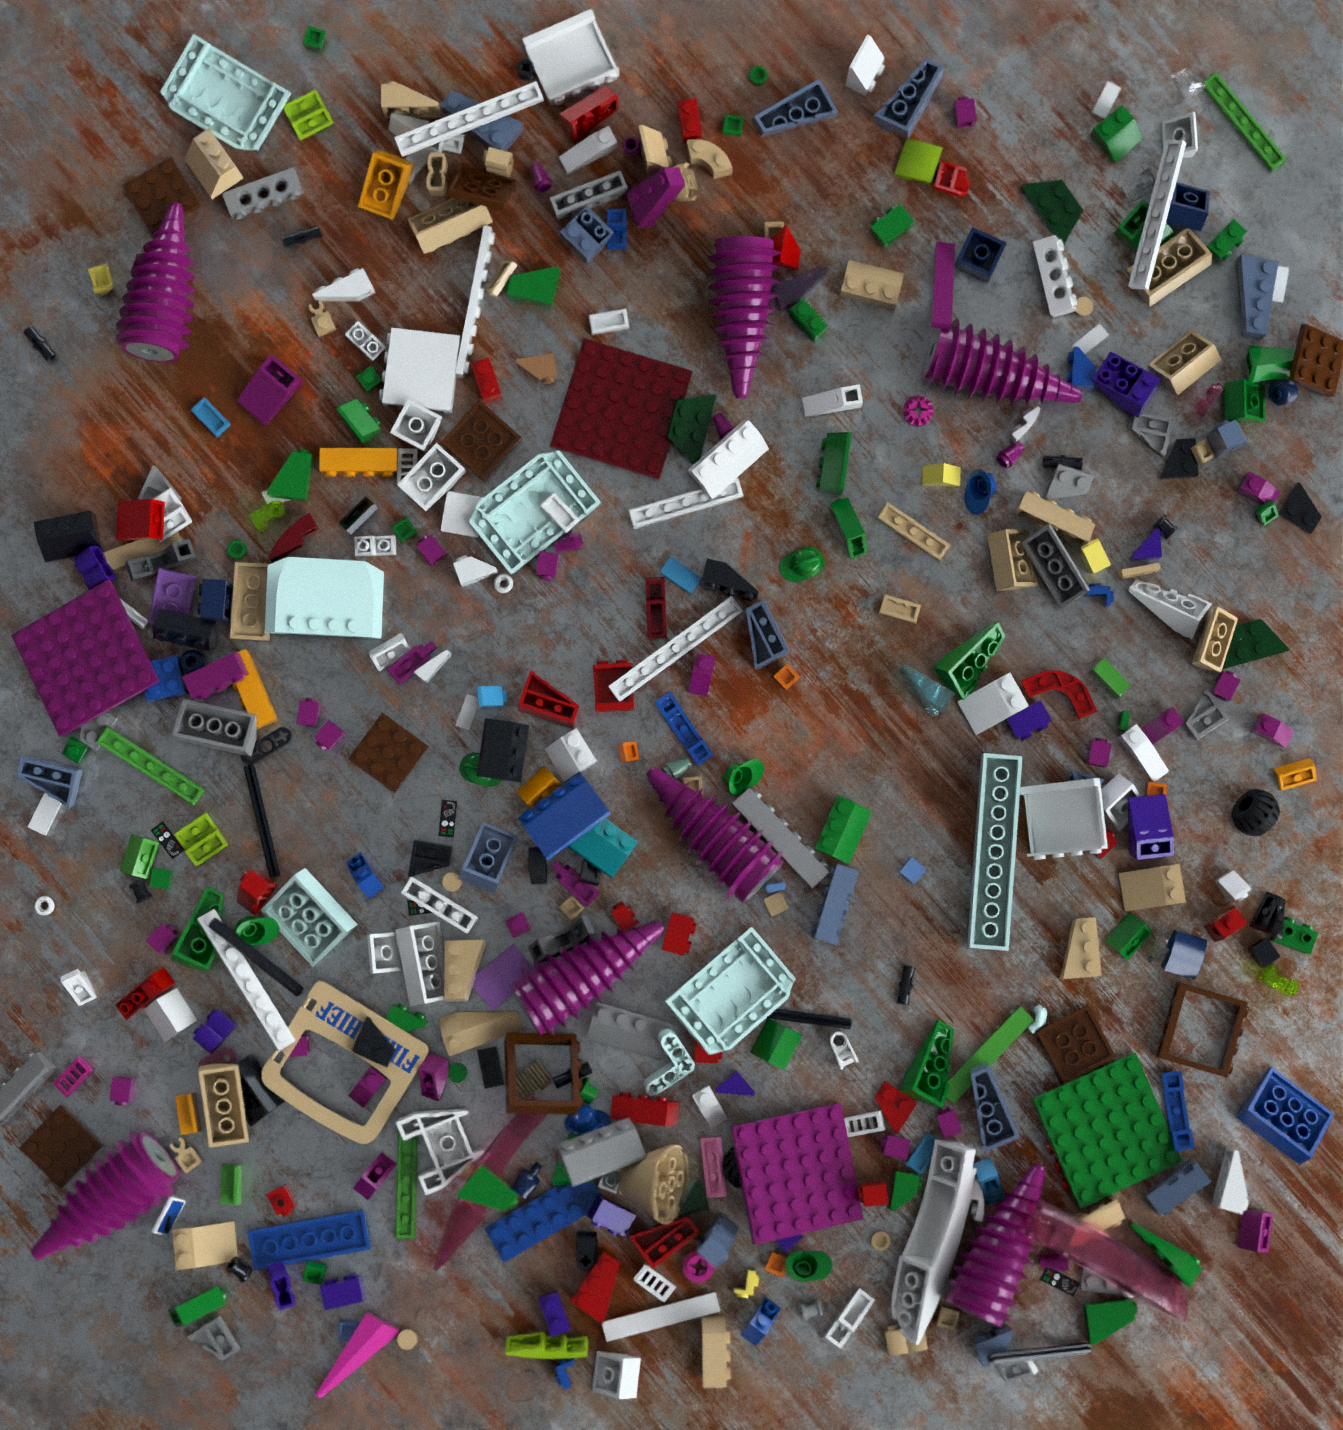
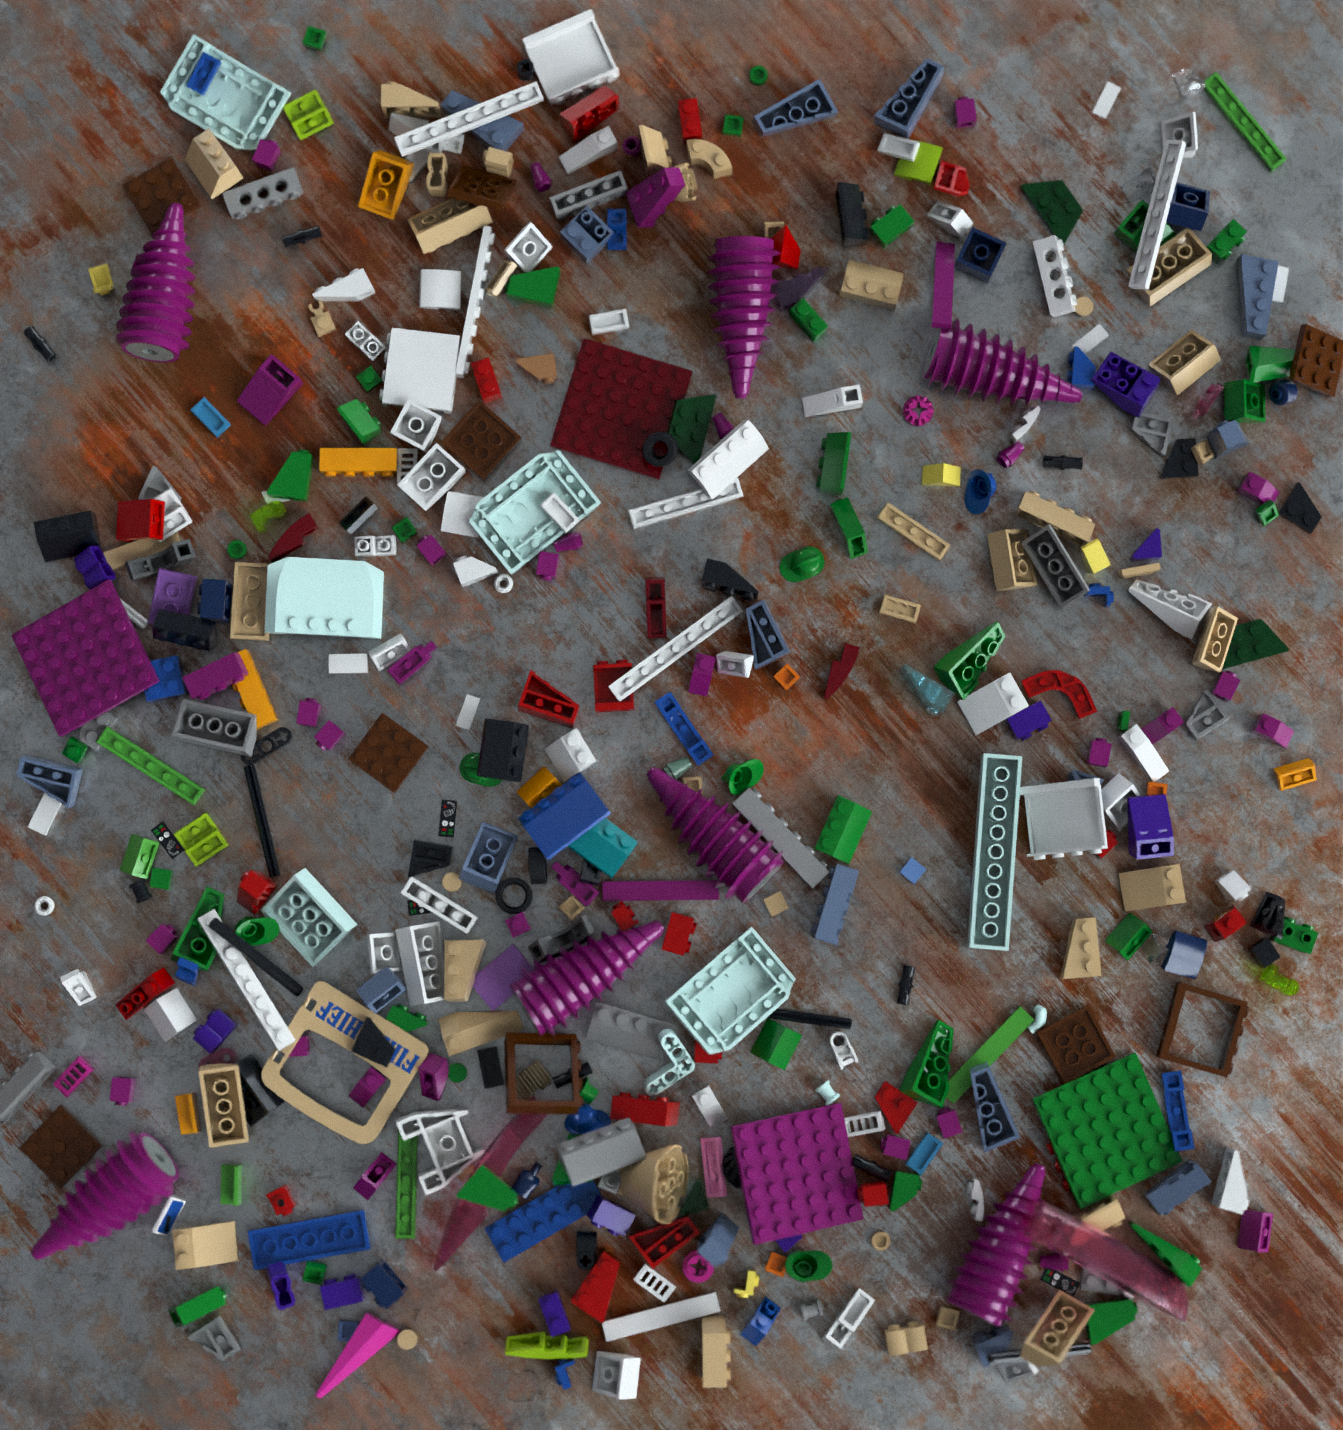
(187, 971): none -> blue slope
(187, 1158): tan plate -> none
(189, 657): dark blue head -> none
(203, 74): none -> blue plate
(239, 1269): black bush -> none
(266, 154): none -> magenta brick
(348, 663): none -> white tile
(364, 875): blue slope -> none
(381, 989): none -> sand blue slope
(383, 1284): none -> dark blue brick
(430, 668): white slope -> none
(440, 289): none -> white slope
(491, 697): dark azure slope -> none
(499, 895): none -> black tyre
(527, 248): none -> white slope
(628, 752): orange plate -> none
(649, 455): none -> black tyre
(660, 890): none -> magenta tile
(680, 575): dark azure tile -> none
(734, 663): none -> white slope
(735, 1085): dark purple slope -> none
(775, 887): medium blue tile -> none
(827, 1092): none -> light aqua bush
(840, 670): none -> dark red slope
(851, 215): none -> black slope
(865, 67): white slope -> none
(871, 1168): none -> black pin
(898, 147): none -> white tile
(934, 1238): white slope -> none
(950, 218): none -> white slope
(989, 1181): dark azure slope -> none
(1056, 1331): none -> tan slope
(1068, 482): light grey wing -> none
(1110, 678): bright green panel -> none
(1117, 134): green slope -> none
(1165, 527): black bush -> none
(1255, 812): black wheel -> none
(1286, 1116): blue slope -> none

